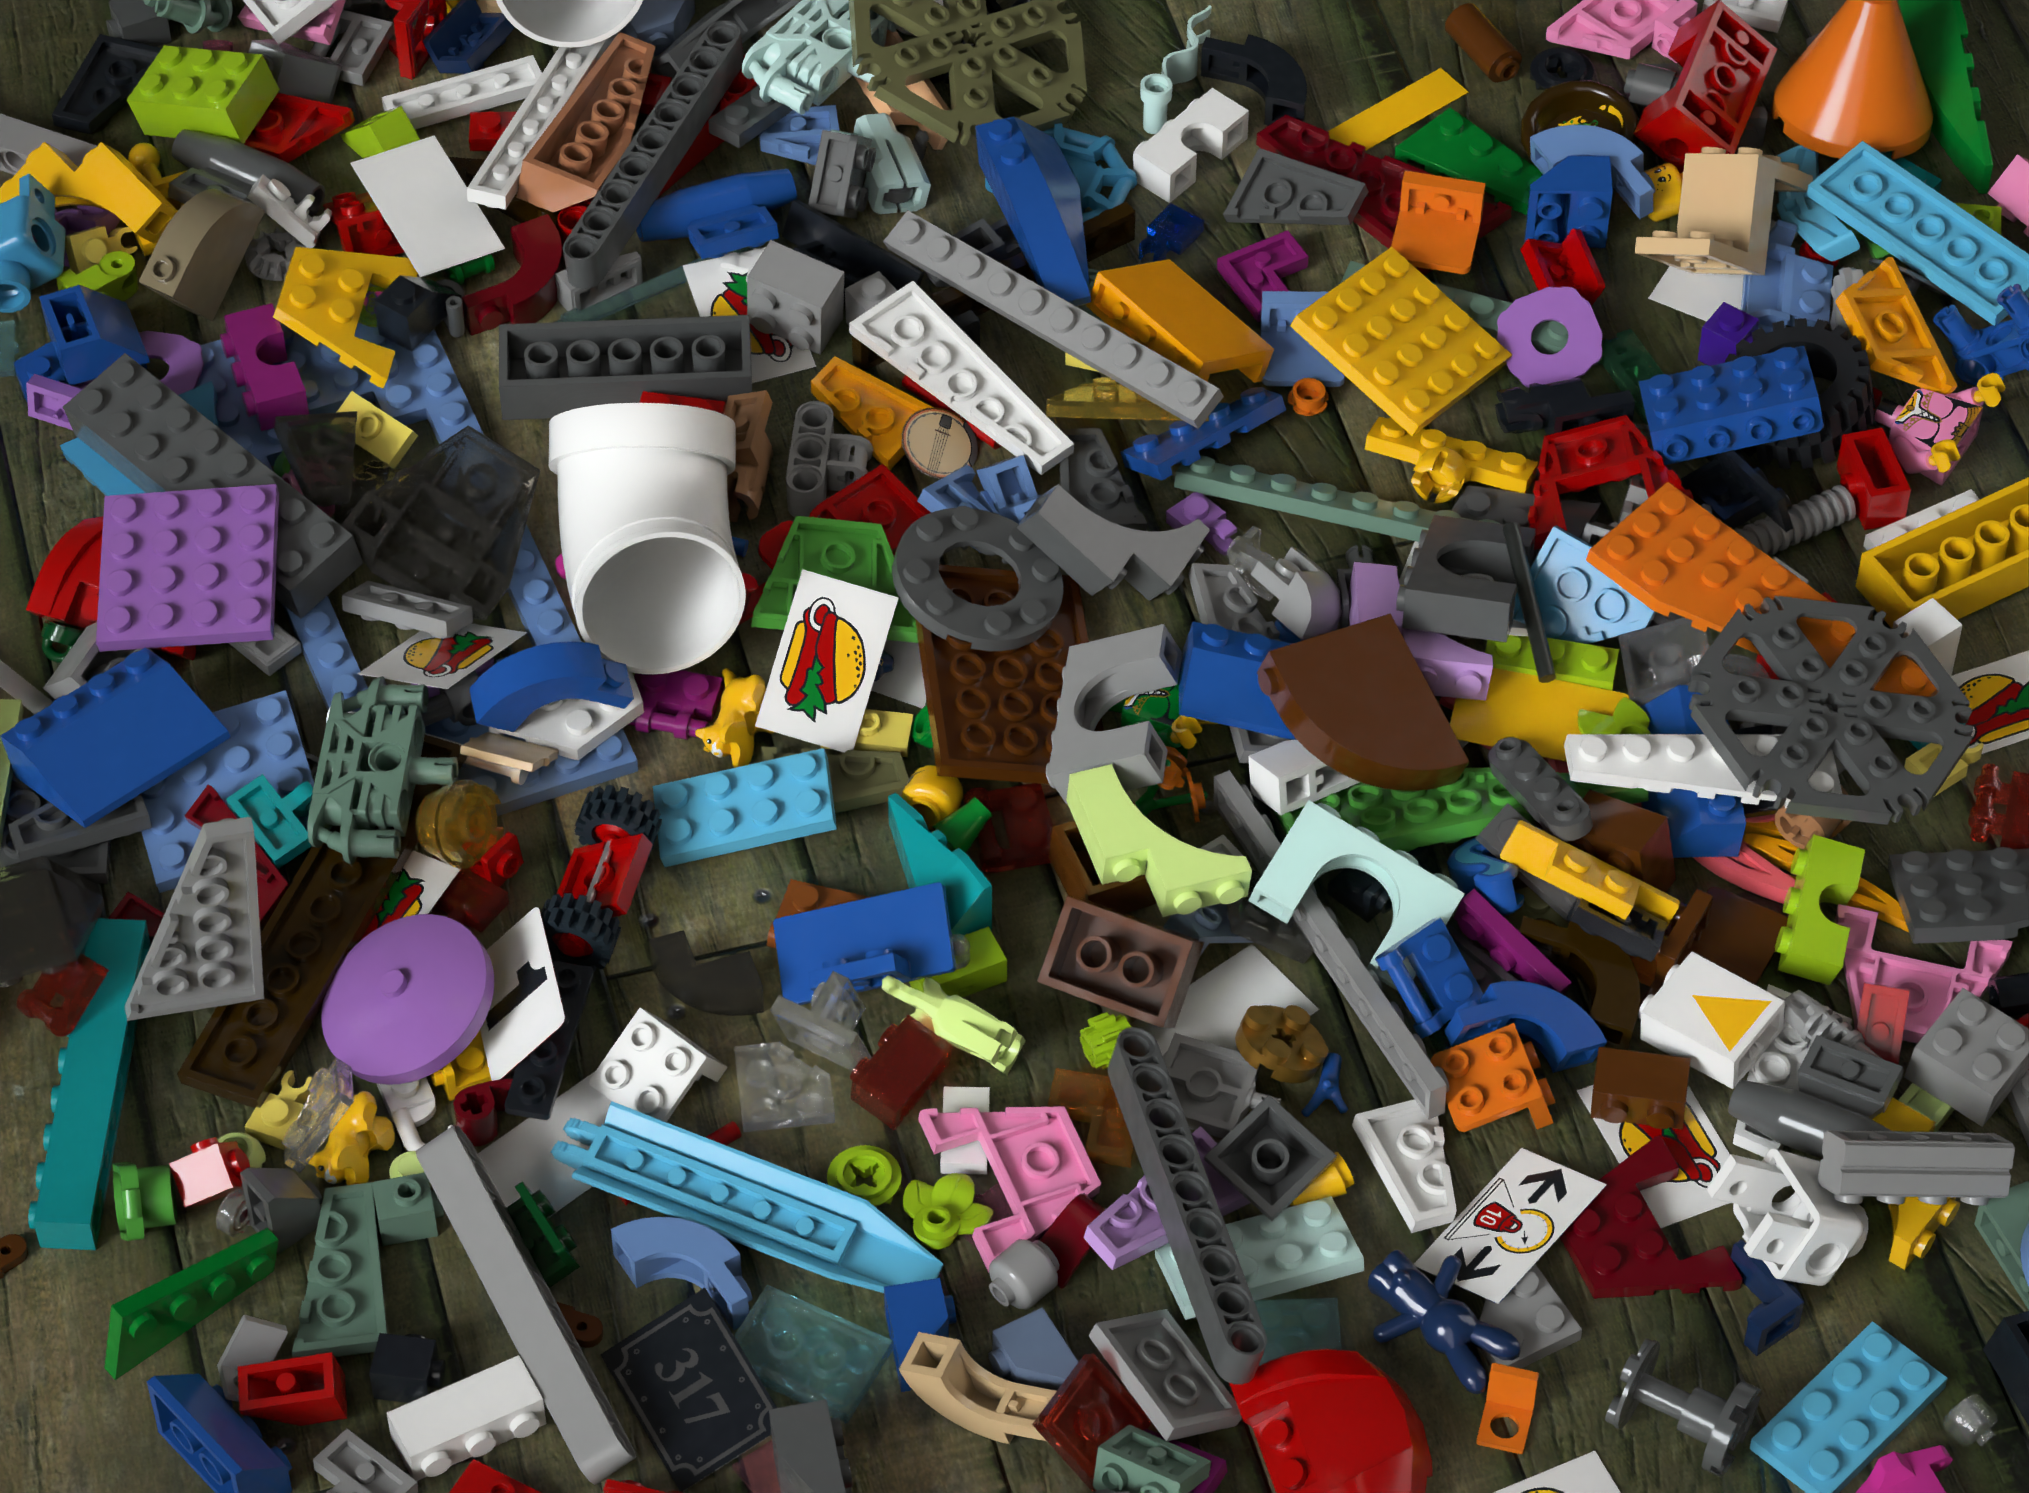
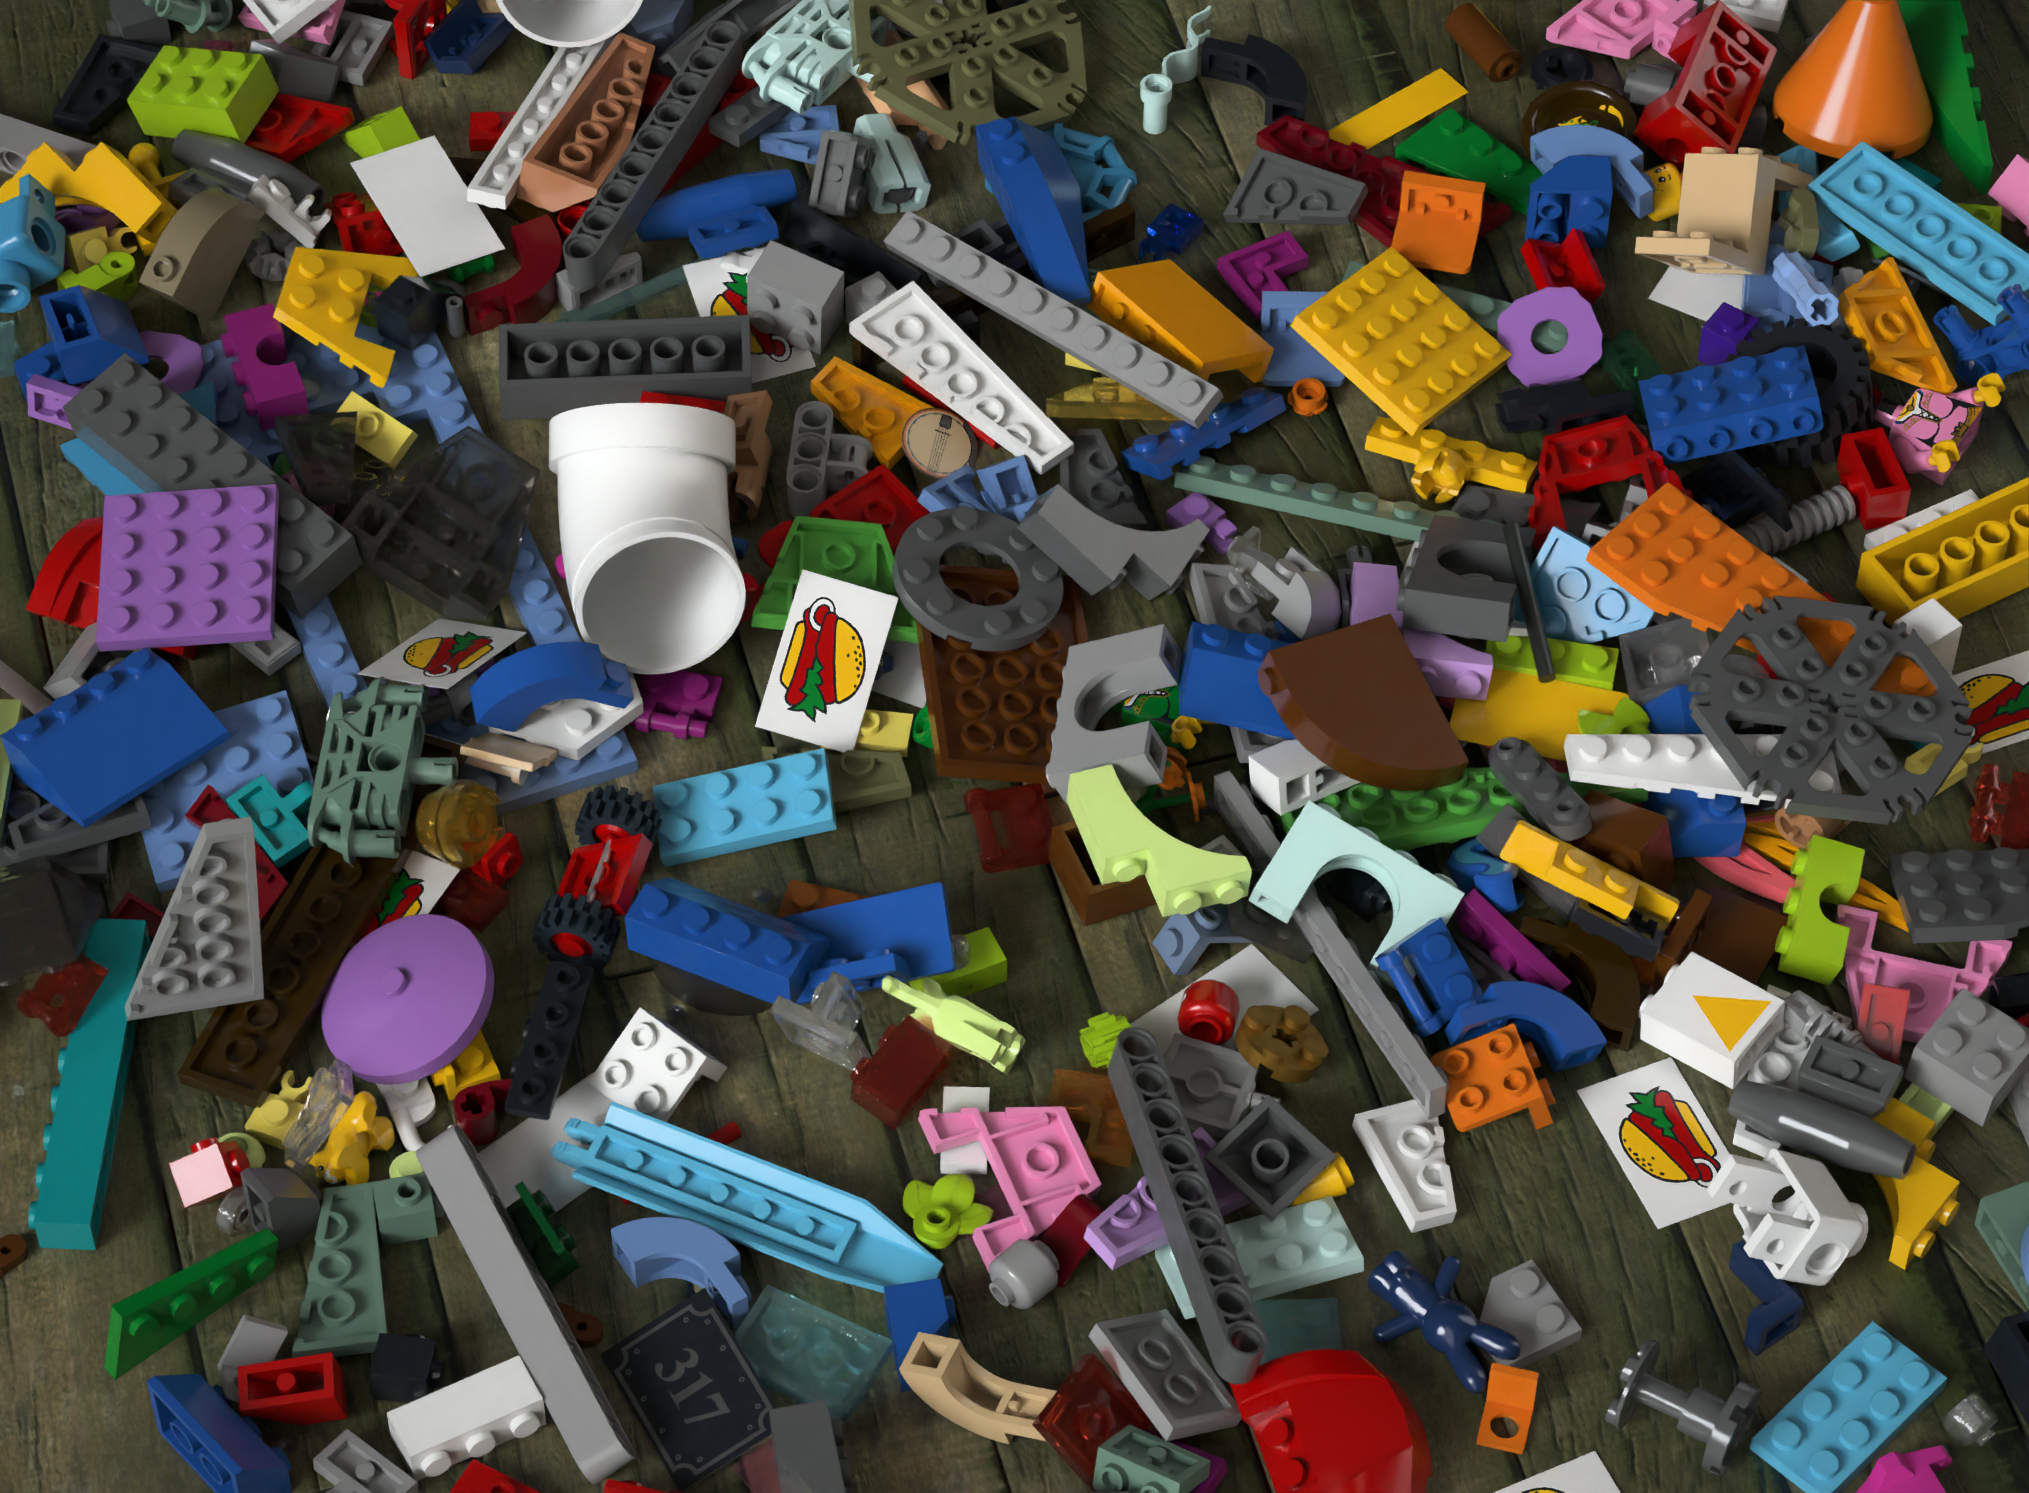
(61, 633): dark green tile -> none
(143, 1198): bright green piece -> none
(407, 609): light grey plate -> none
(466, 92): white plate -> none
(525, 996): white sticker -> none
(723, 940): none -> blue slope
(736, 721): yellow animal -> none
(780, 1089): clear plate -> none
(866, 1161): lime gear -> none
(929, 861): teal wedge -> none
(933, 794): yellow head -> none
(964, 825): green cone -> none
(1031, 1352): sand blue slope -> none
(1120, 962): reddish brown brick -> none
(1168, 158): white arch -> none
(1208, 1012): none -> red head
(1328, 1086): blue bar -> none
(1511, 1224): white sticker -> none
(1622, 1245): dark red wing -> none
(1640, 1088): reddish brown brick -> none
(1800, 223): none -> olive plate
(1812, 297): none -> light blue axle
(1915, 1165): light grey brick -> none

